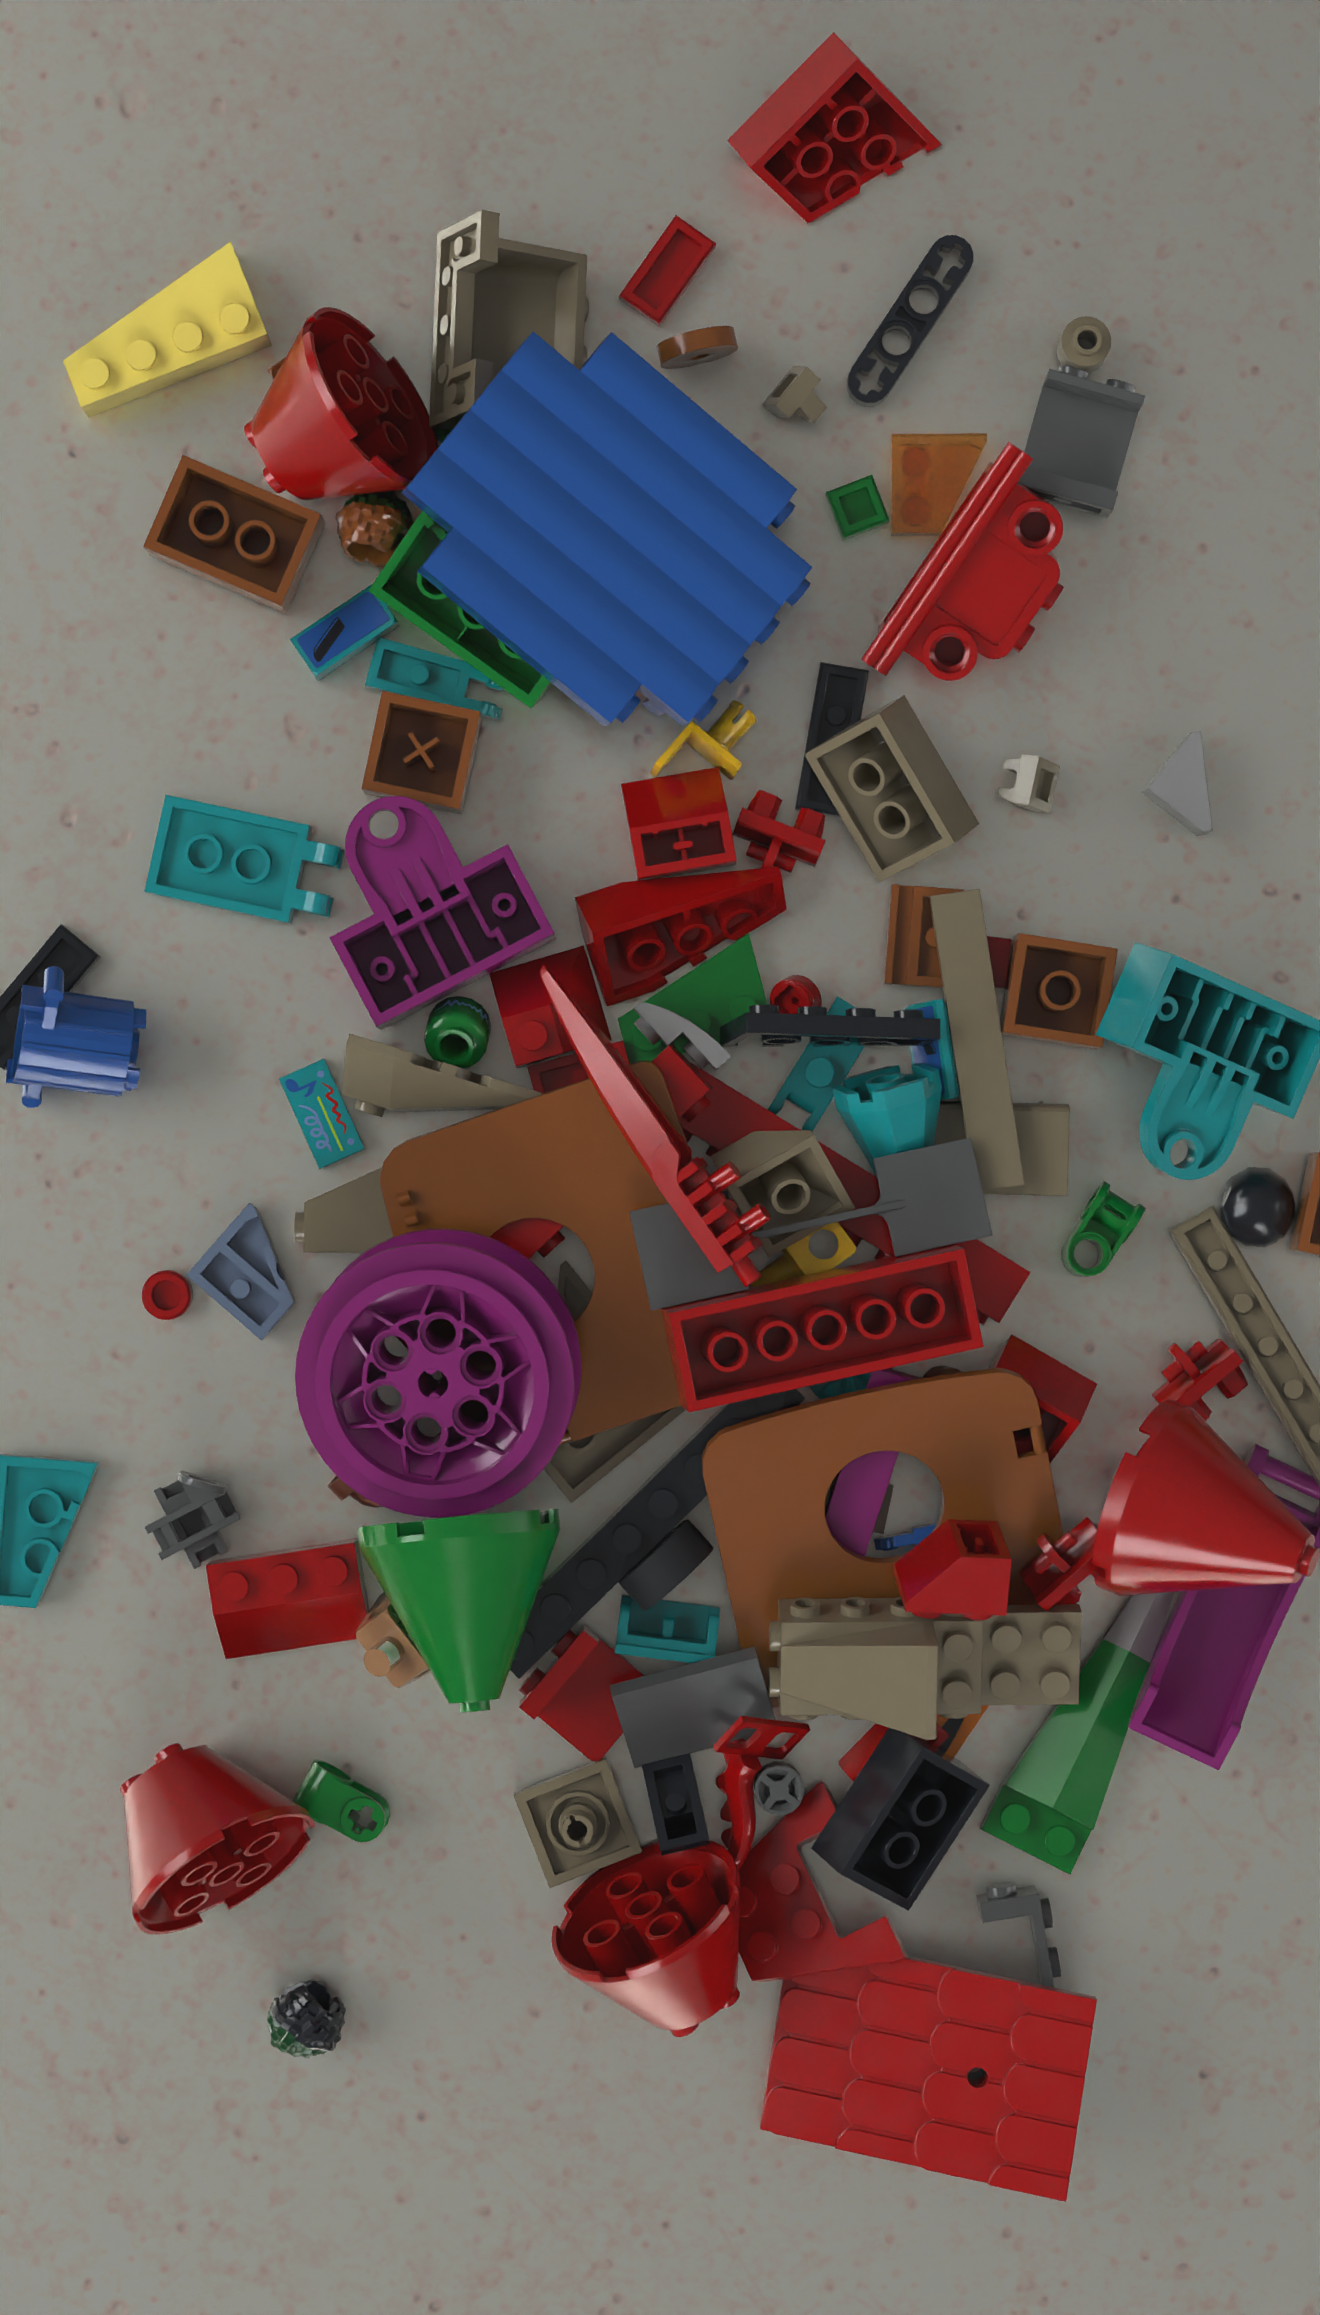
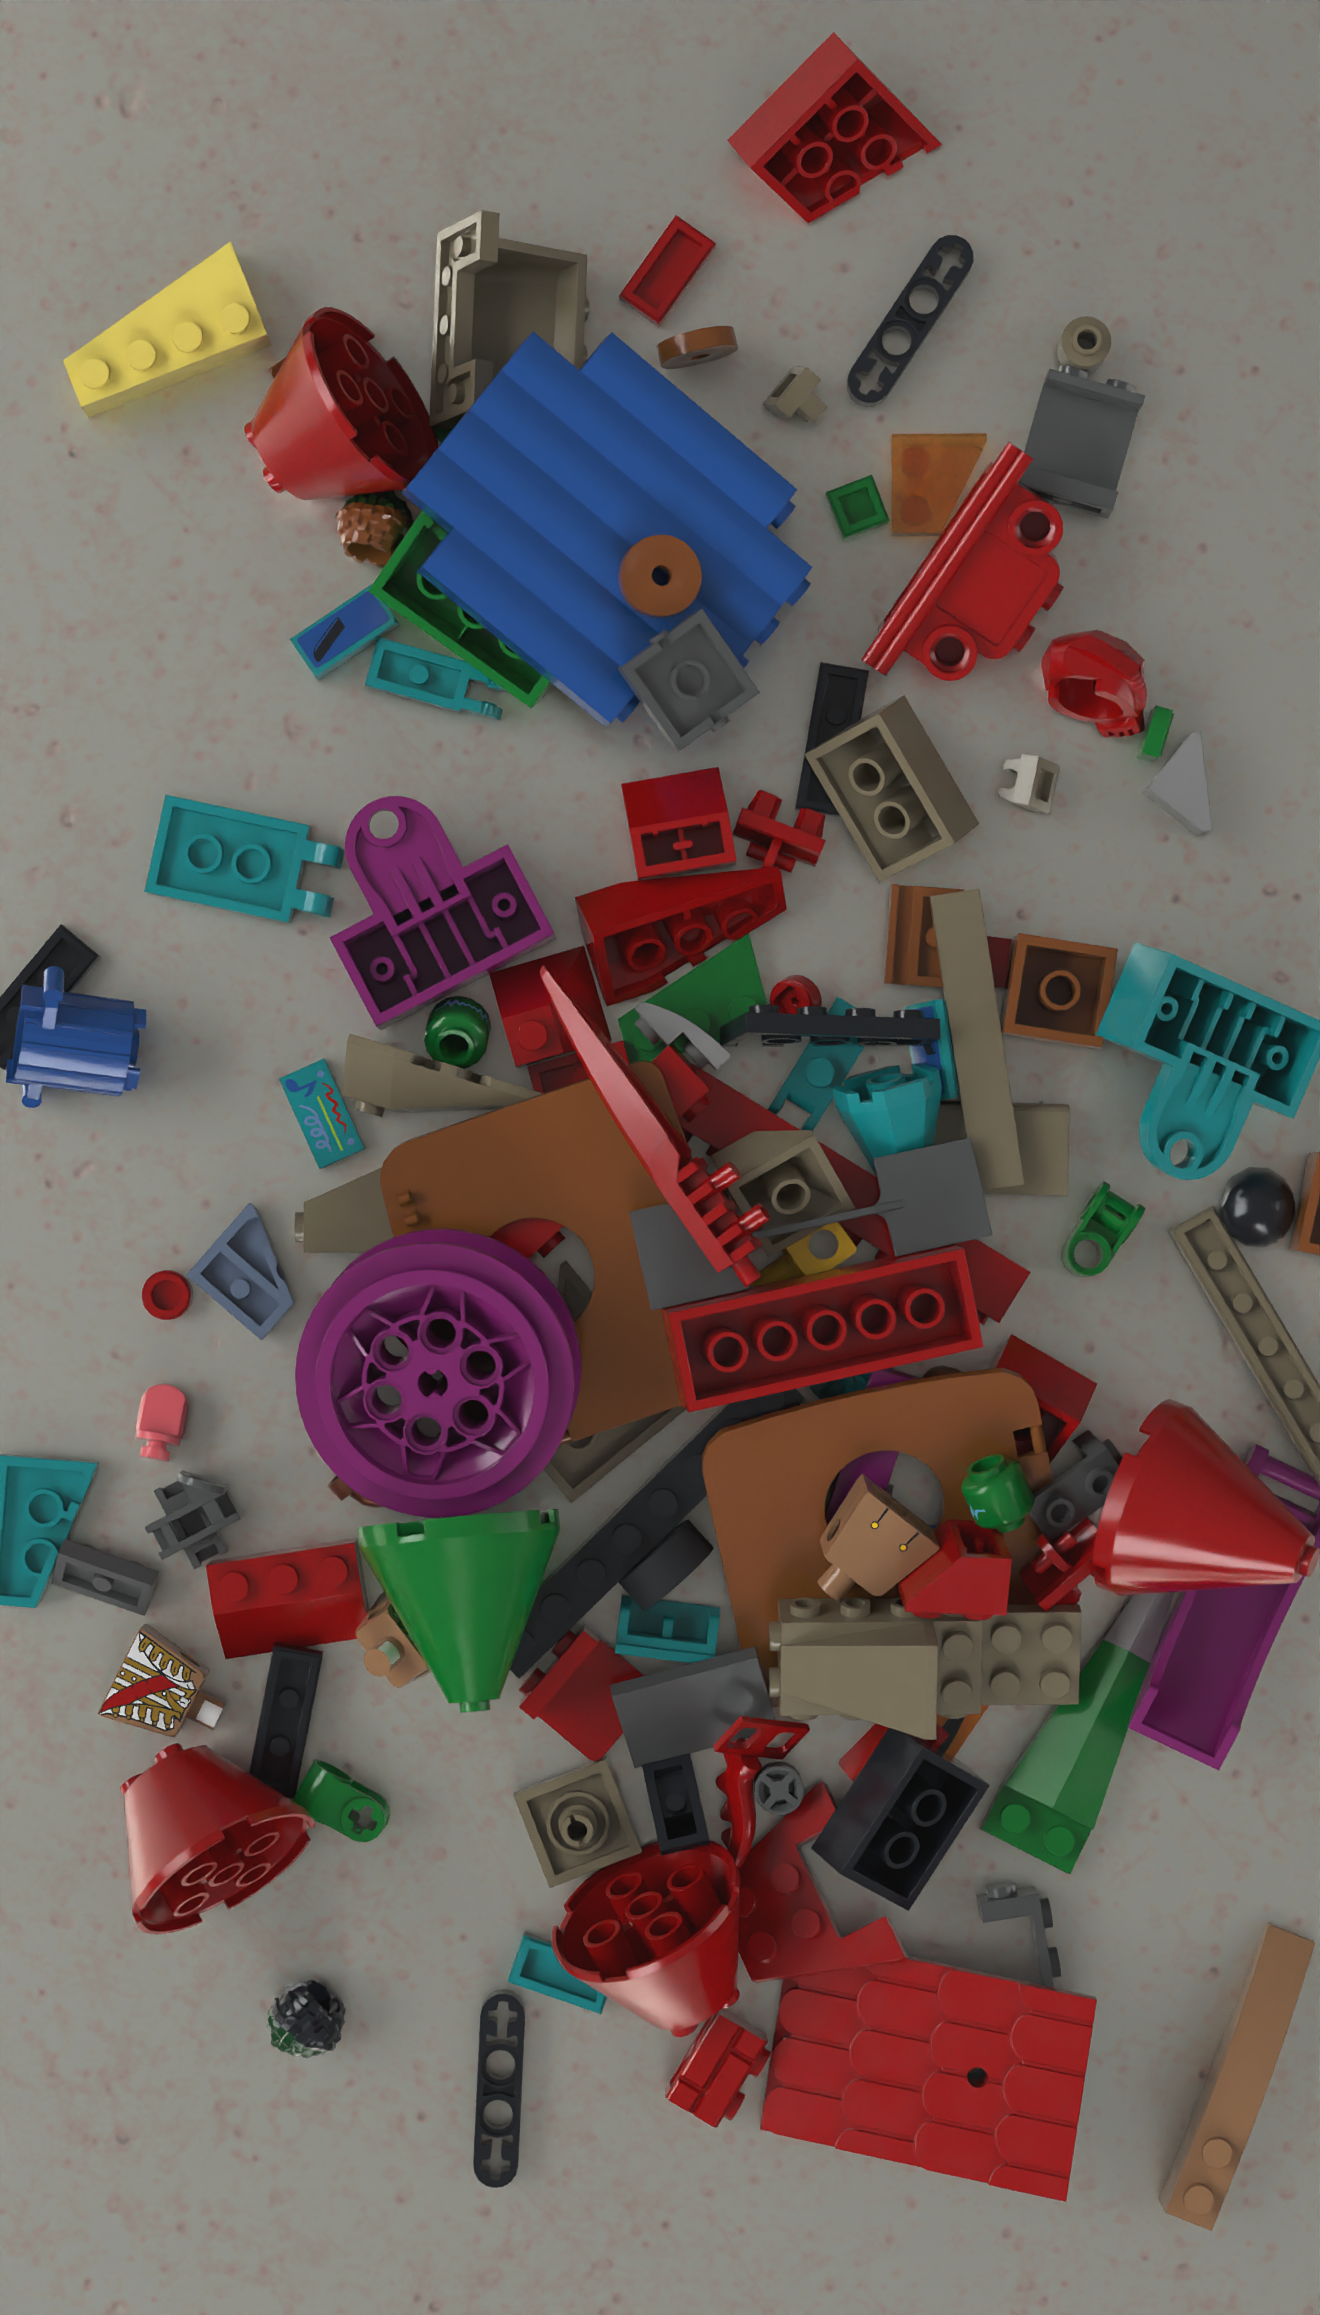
(104, 1577): none -> dark grey plate
(160, 1687): none -> torso
(161, 1421): none -> coral arm
(234, 534): dark orange brick -> none
(285, 1717): none -> black tile
(422, 751): dark orange brick -> none
(499, 2088): none -> black beam
(540, 1971): none -> teal tile
(637, 582): none -> dark orange piece
(688, 680): none -> dark grey plate
(712, 744): yellow bracket -> none
(717, 2066): none -> red brick
(873, 1542): none -> medium nougat torso
(997, 1493): none -> green head
(1077, 1490): none -> dark grey bracket
(1109, 663): none -> red helmet
(1155, 734): none -> green tile
(1198, 1372): red hips -> none
(1237, 2080): none -> medium nougat slope

